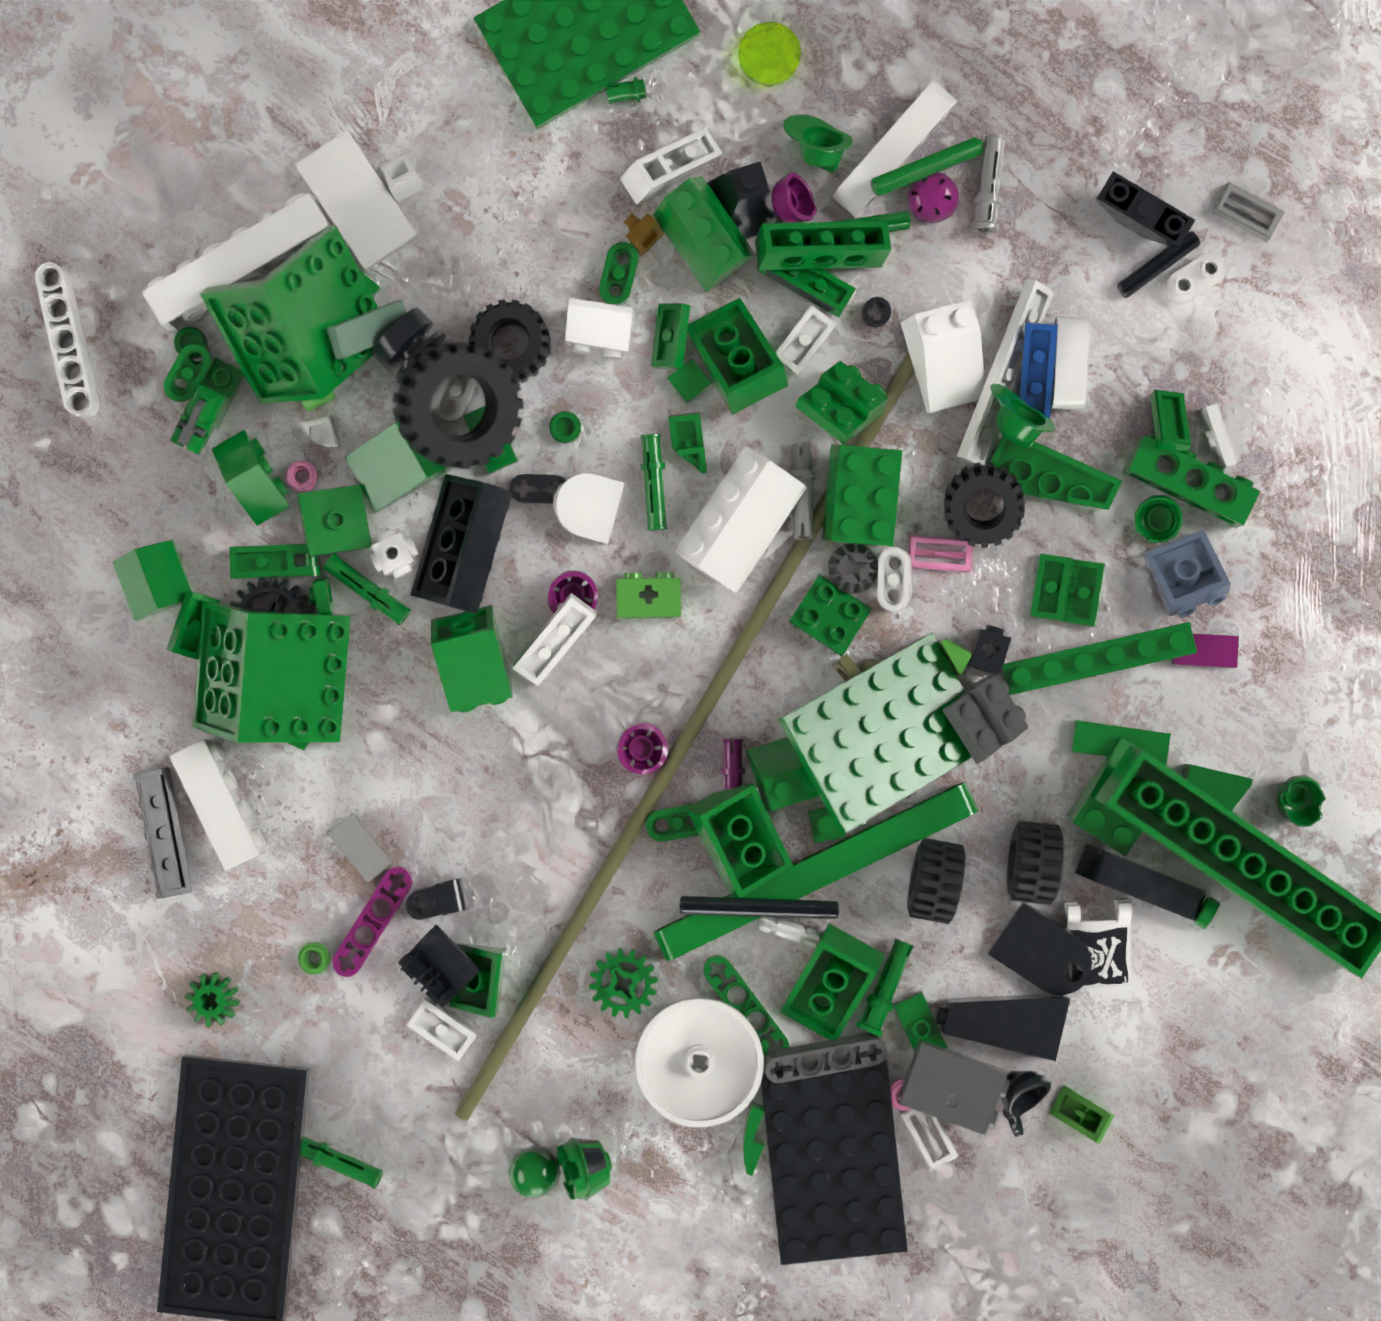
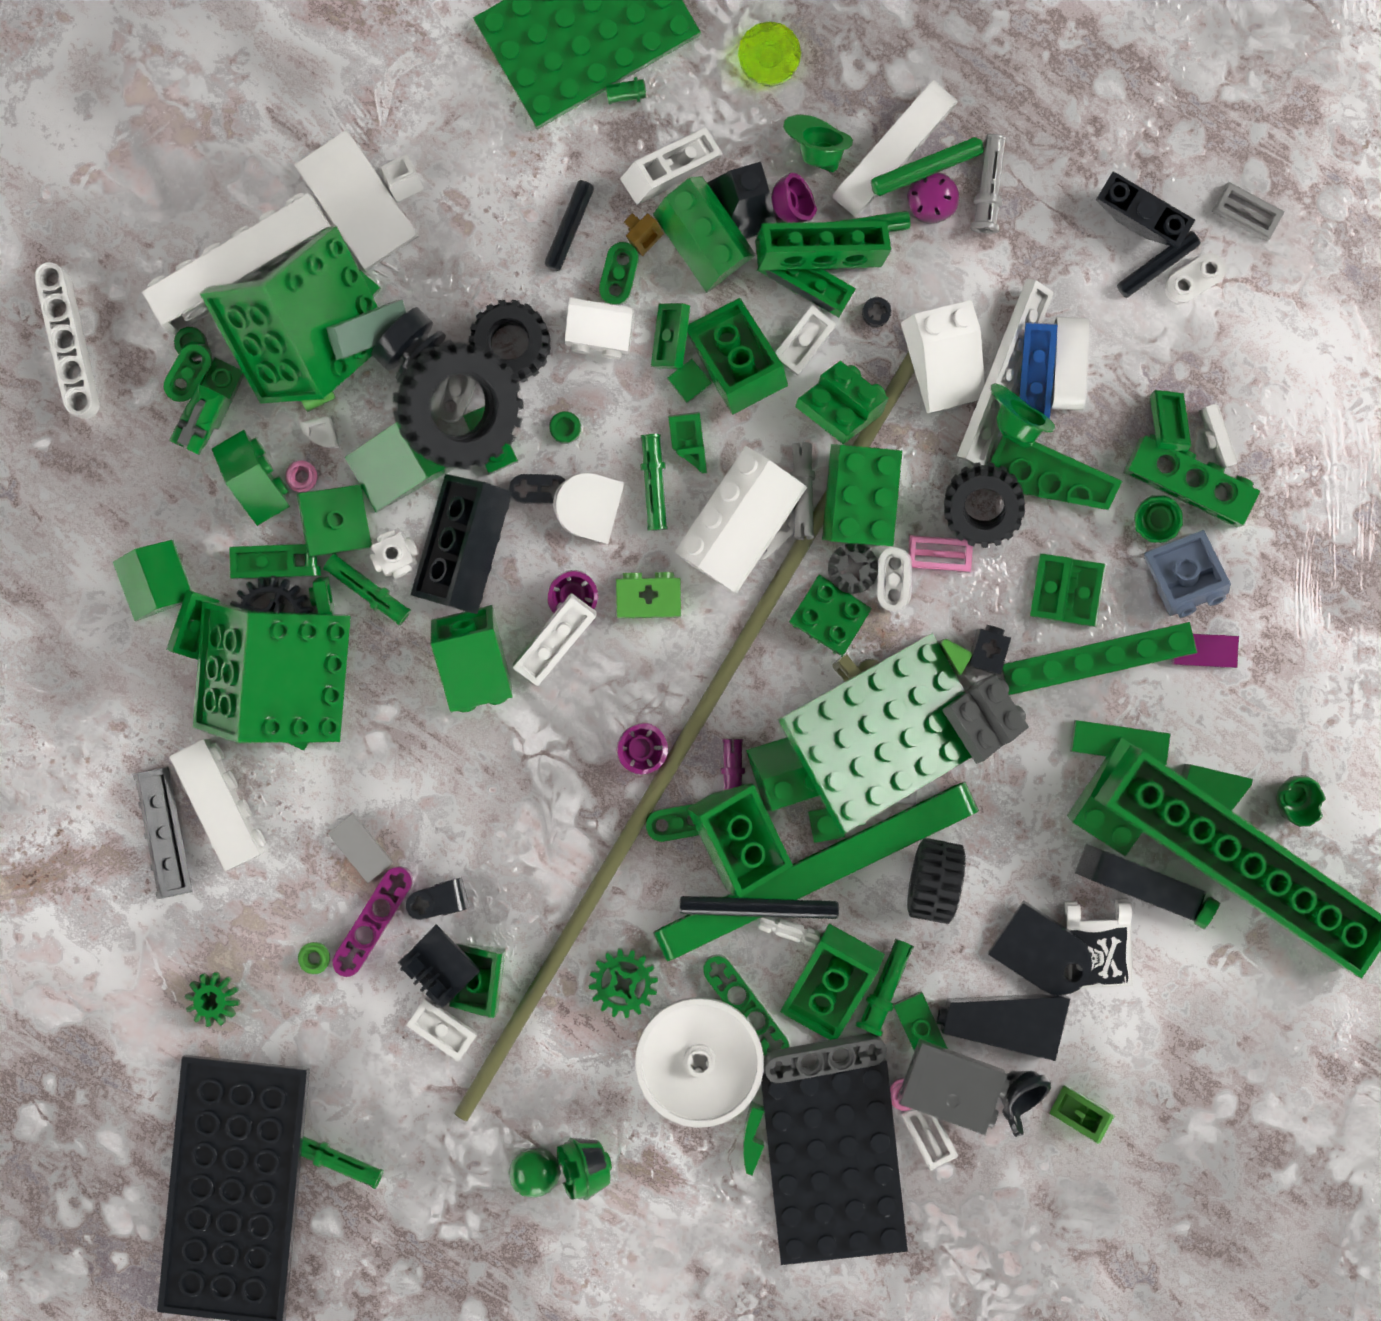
(569, 225): none -> black axle
(1035, 862): black tyre -> none

